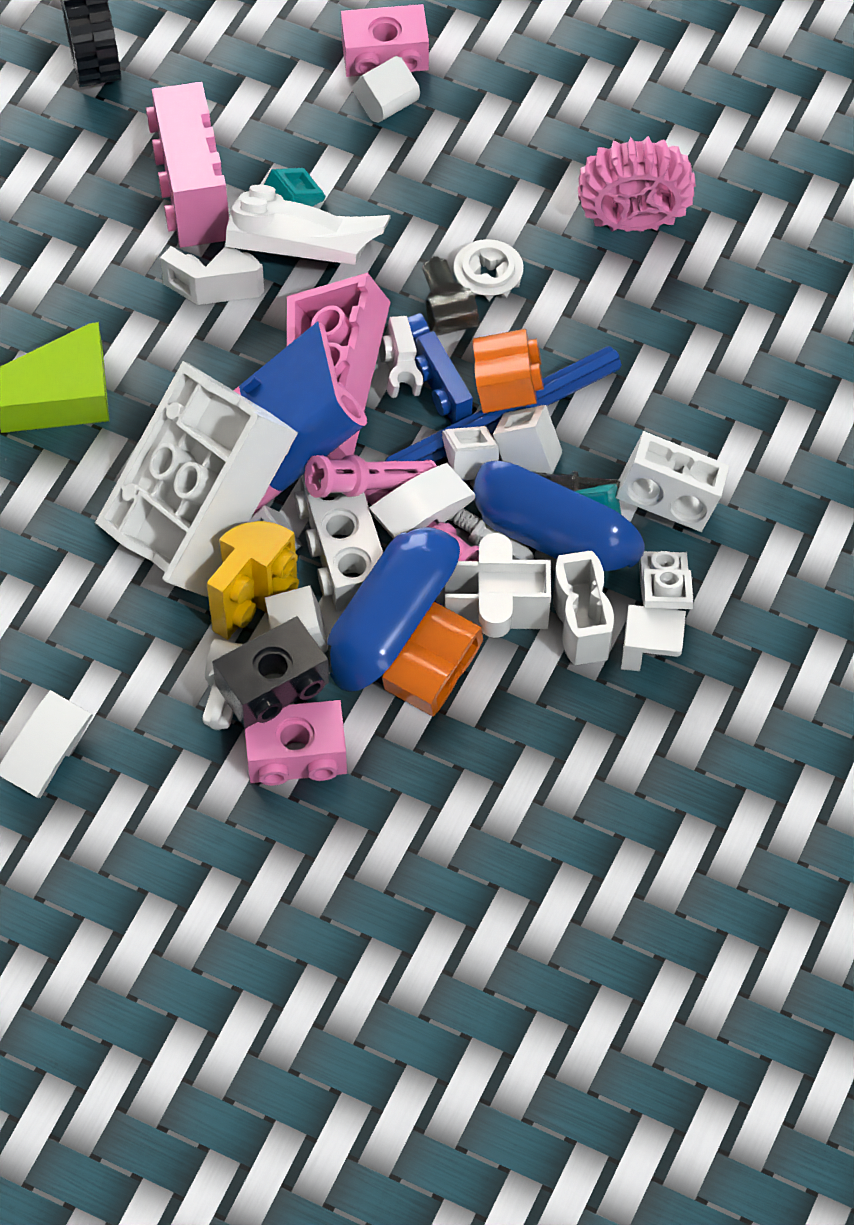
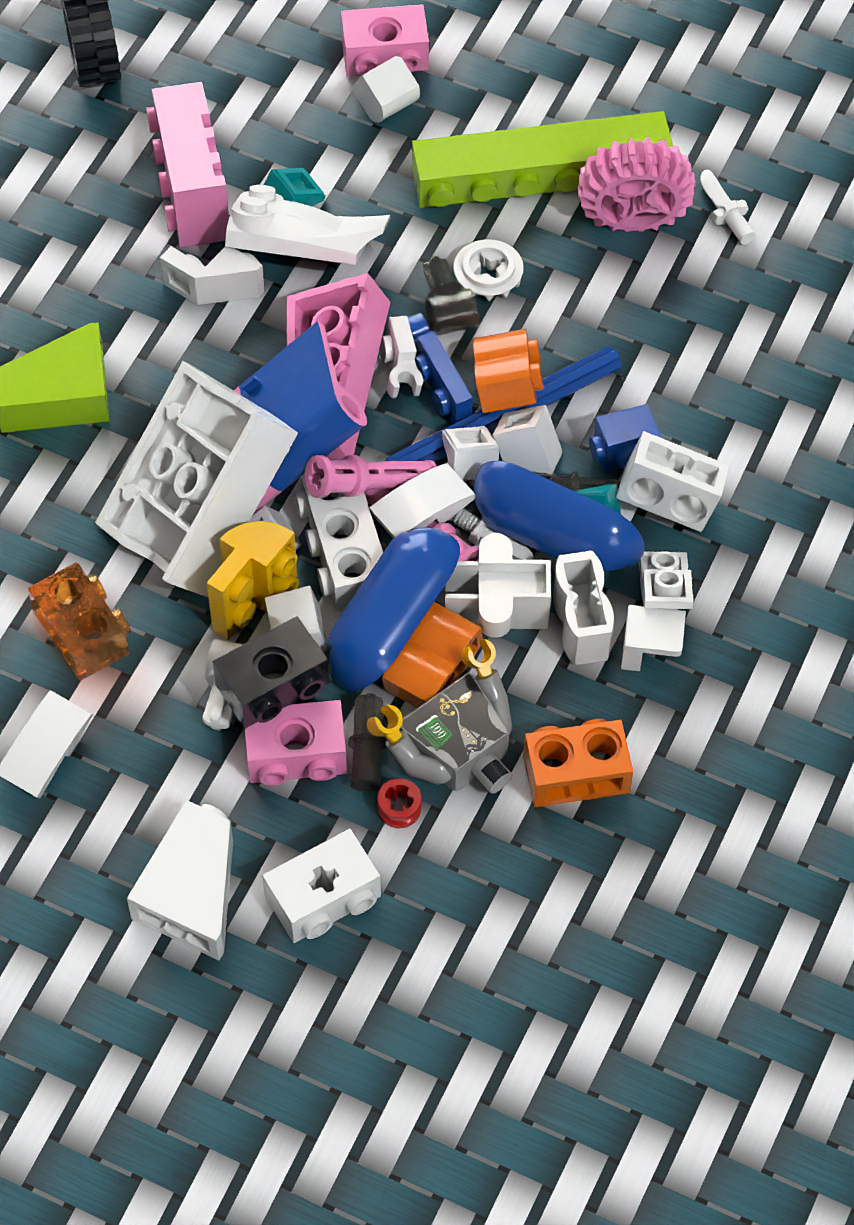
(72, 623): none -> clear orange brick
(188, 881): none -> white slope
(339, 868): none -> white brick
(365, 746): none -> clear smoke axle
(395, 788): none -> red bush
(456, 732): none -> torso
(520, 159): none -> lime brick
(581, 774): none -> orange brick
(618, 434): none -> brick
(728, 211): none -> white piece

